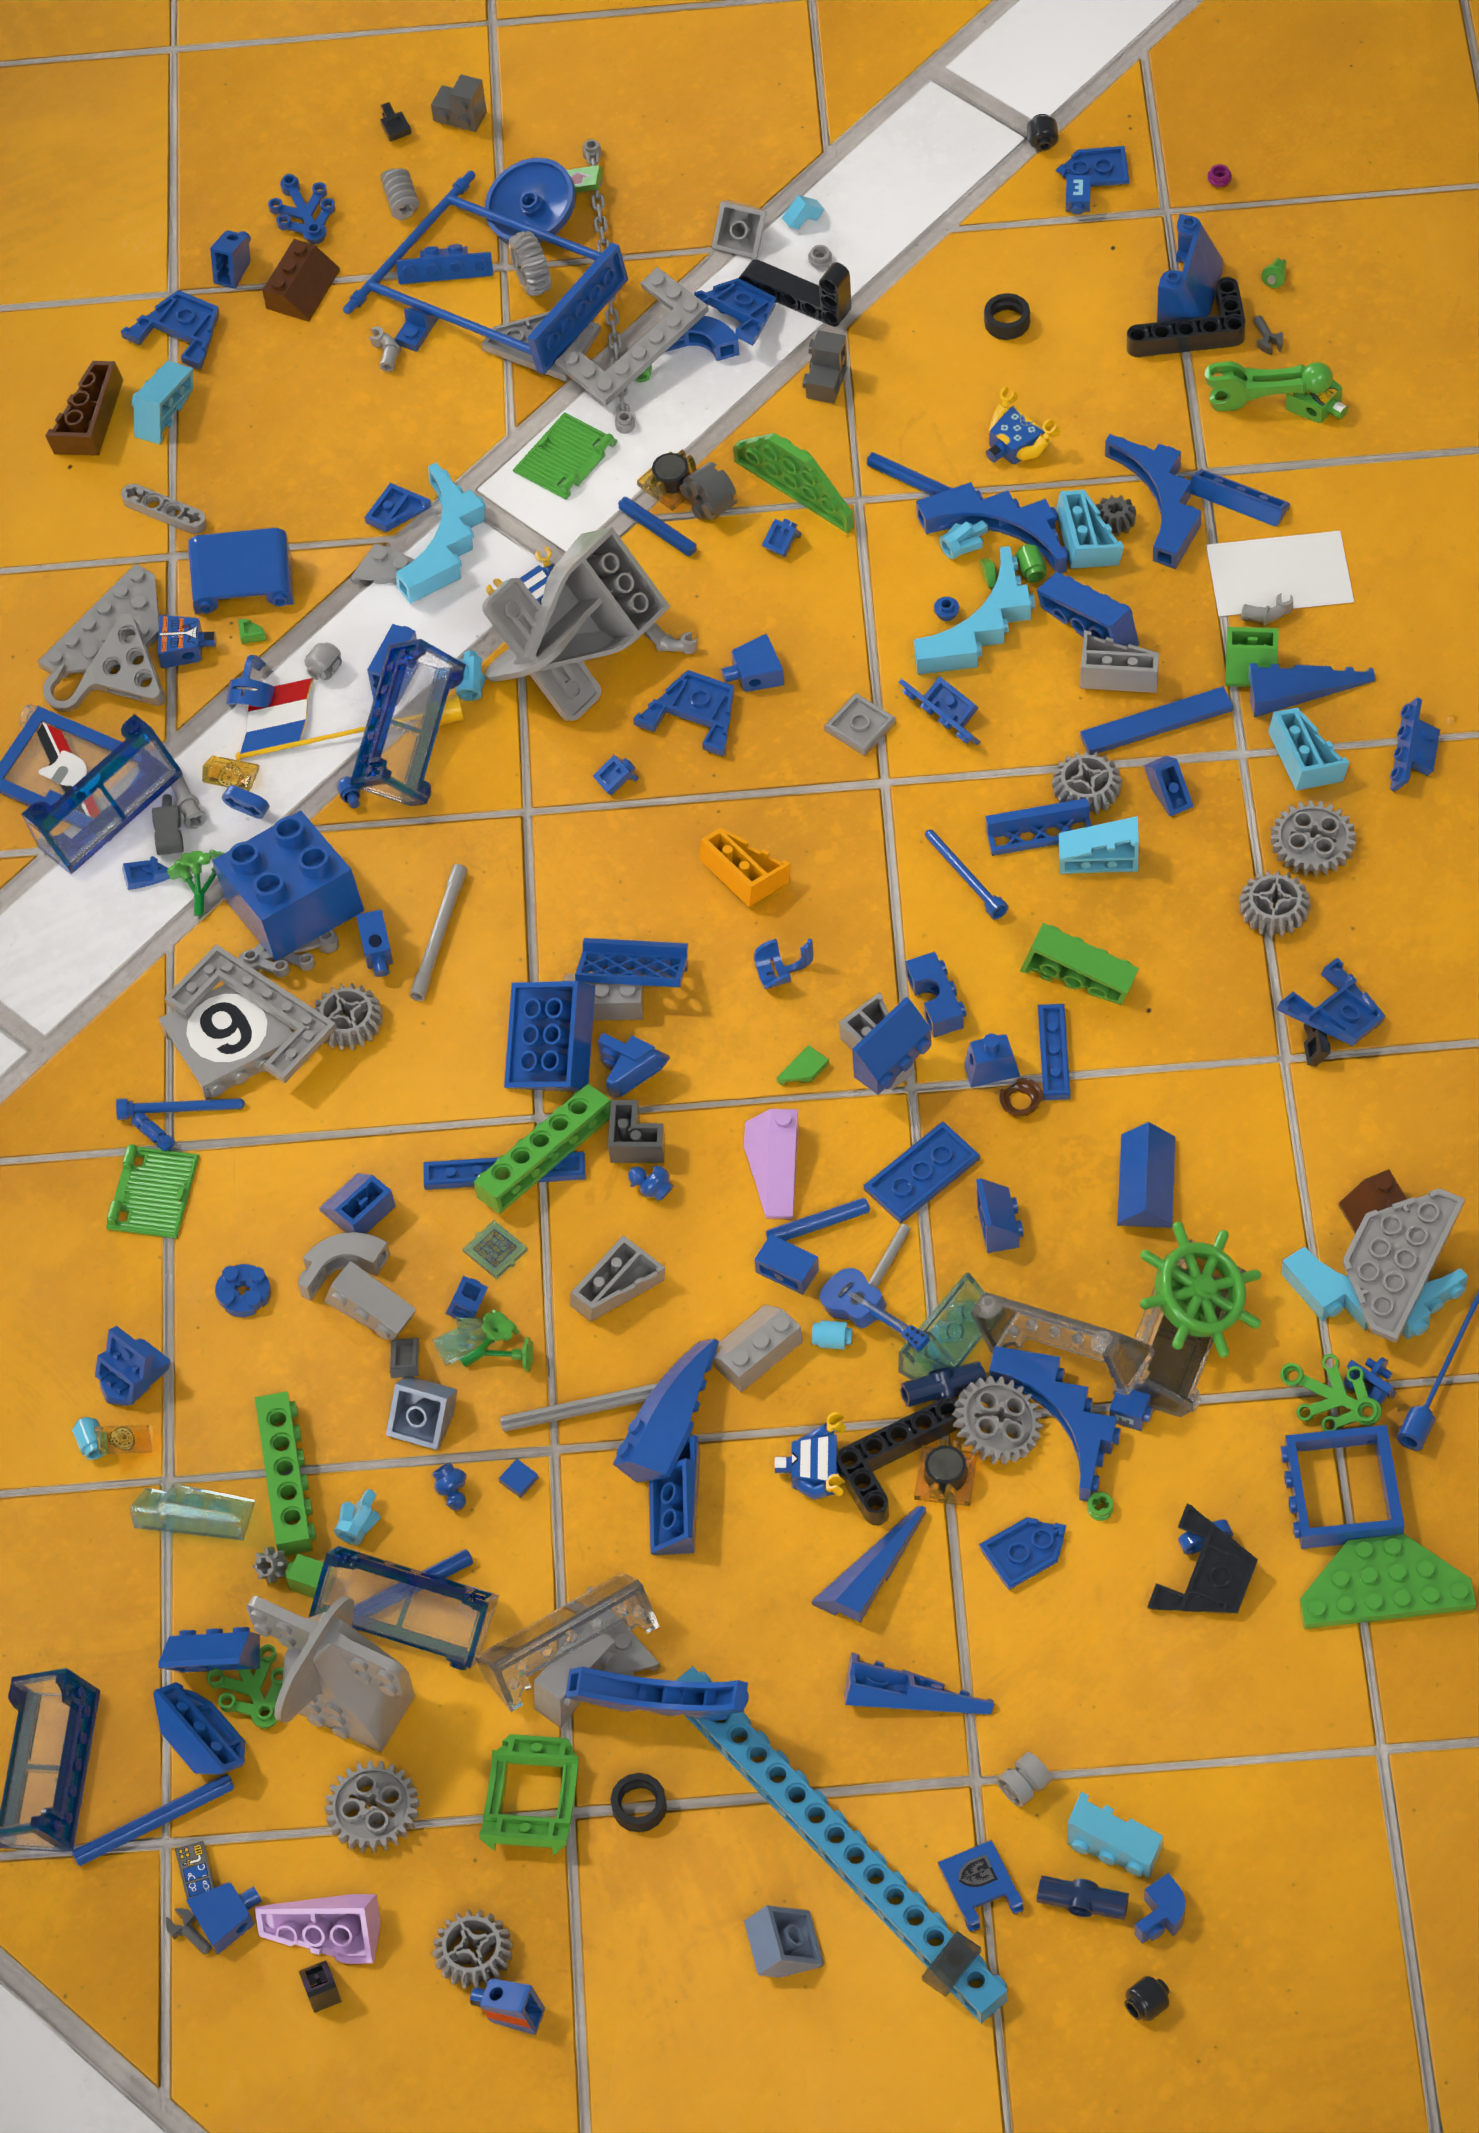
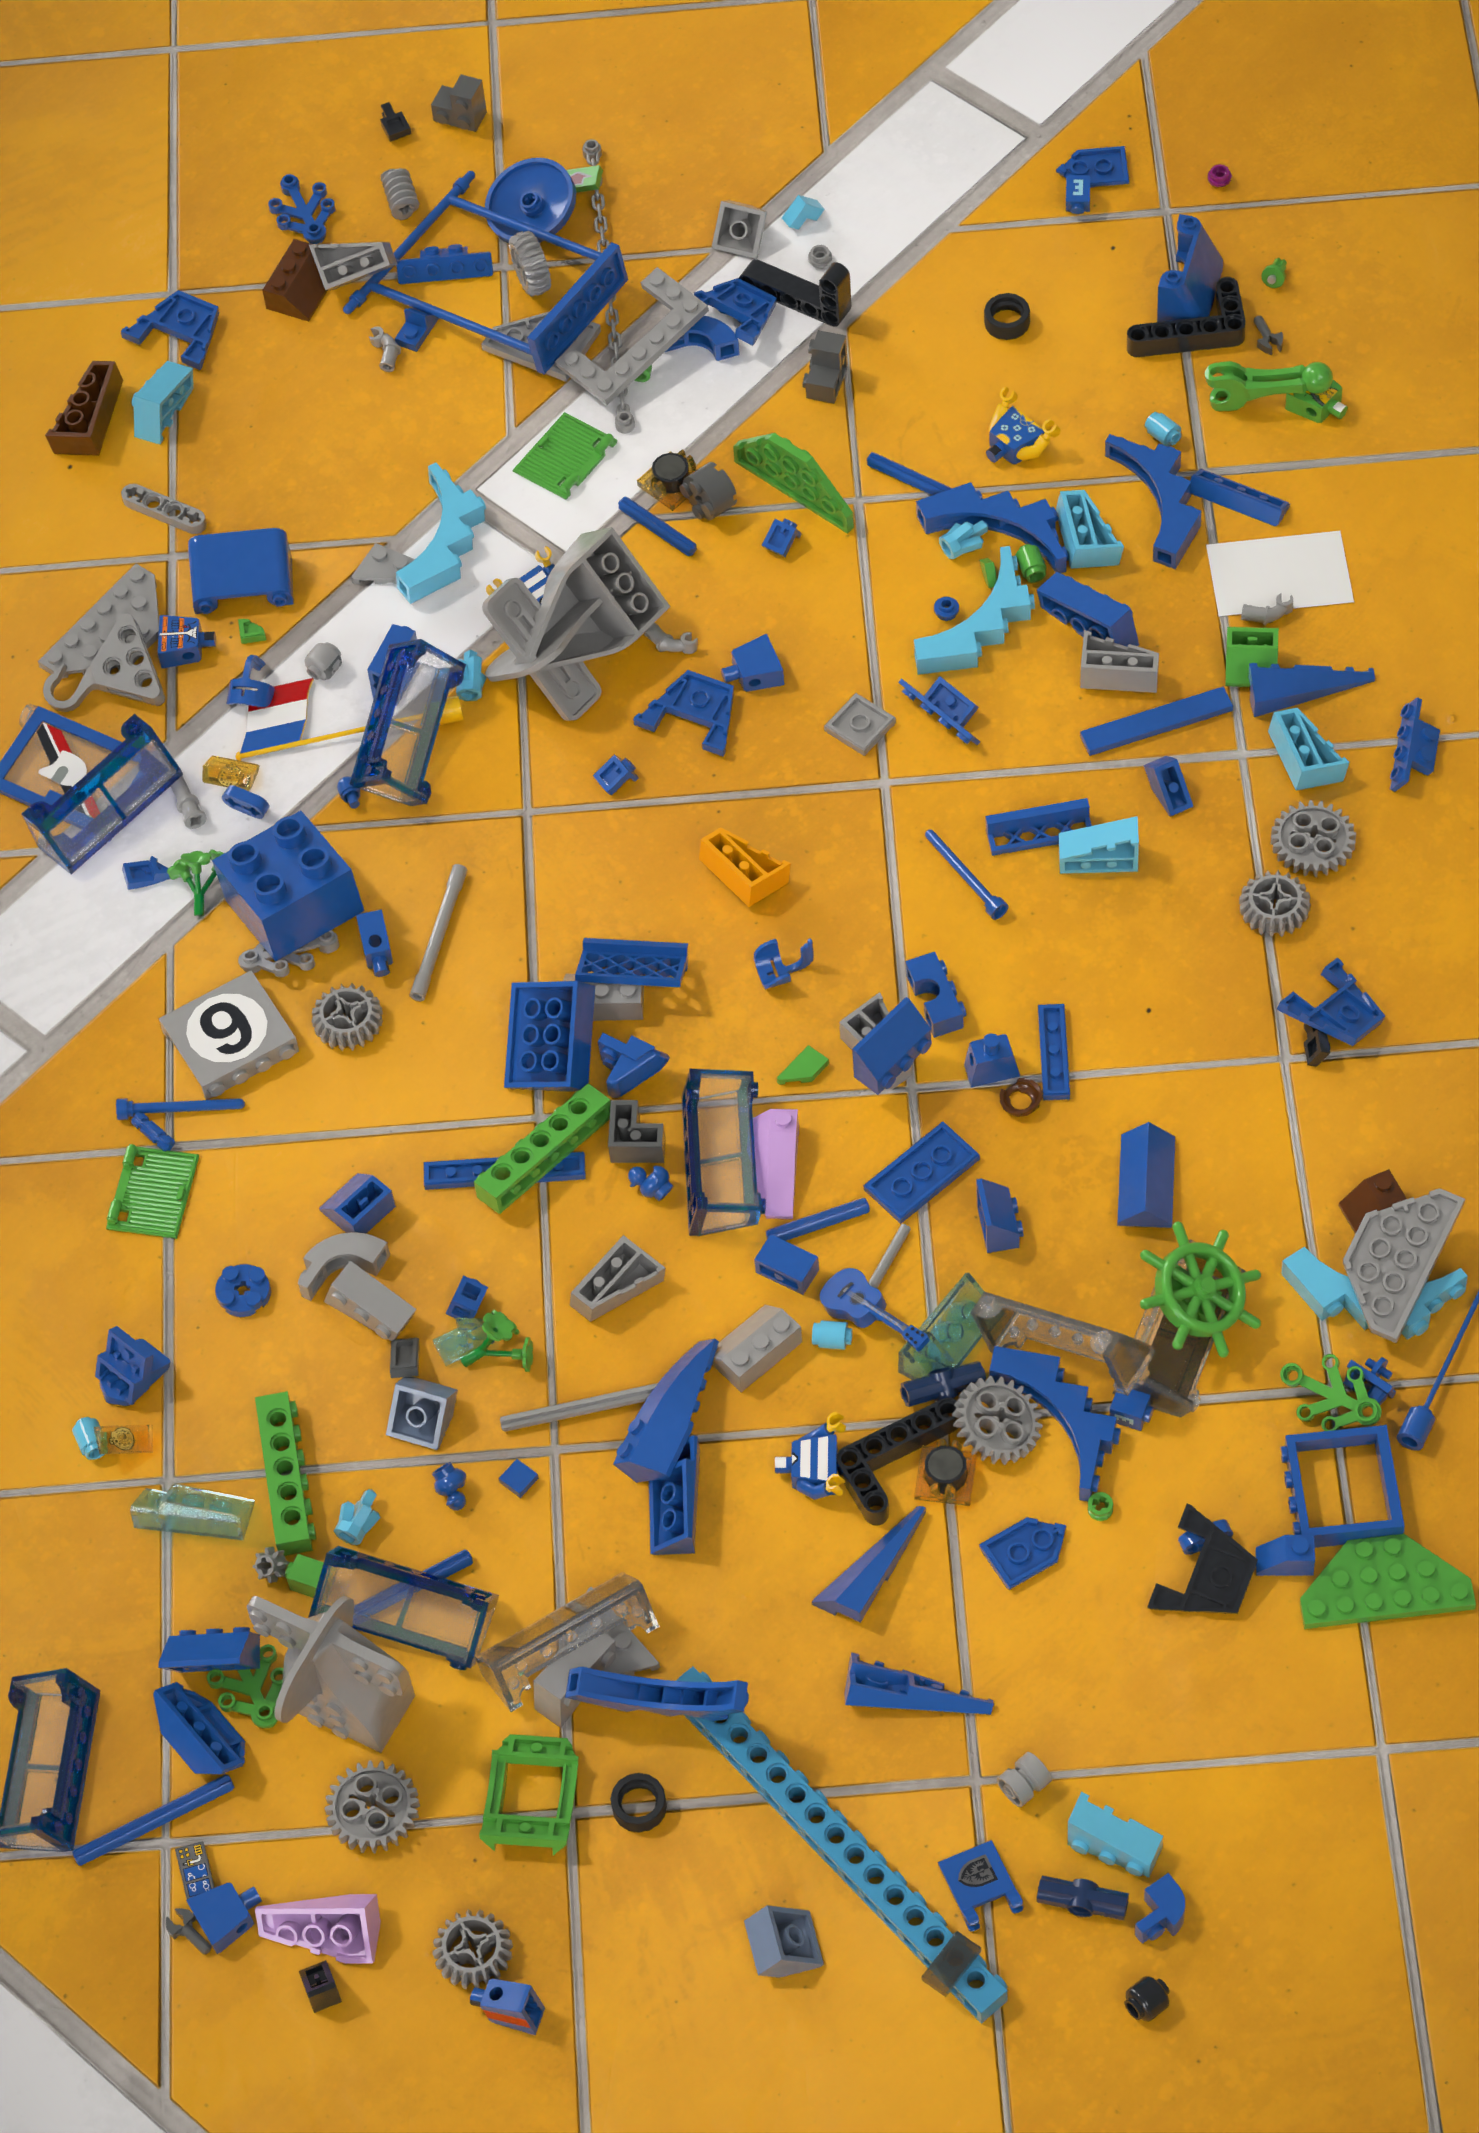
(166, 824): dark grey beam -> none
(230, 258): blue torso -> none
(309, 1025): light grey plate -> none
(351, 261): none -> light grey wedge
(395, 507): blue wing -> none
(495, 1249): clear light blue piece -> none
(720, 1151): none -> clear windscreen
(1042, 132): black head -> none
(1079, 965): bright green wedge -> none
(1083, 777): light grey gear -> none
(1117, 513): dark grey gear -> none
(1163, 429): none -> medium azure brick
(1286, 1556): none -> blue slope

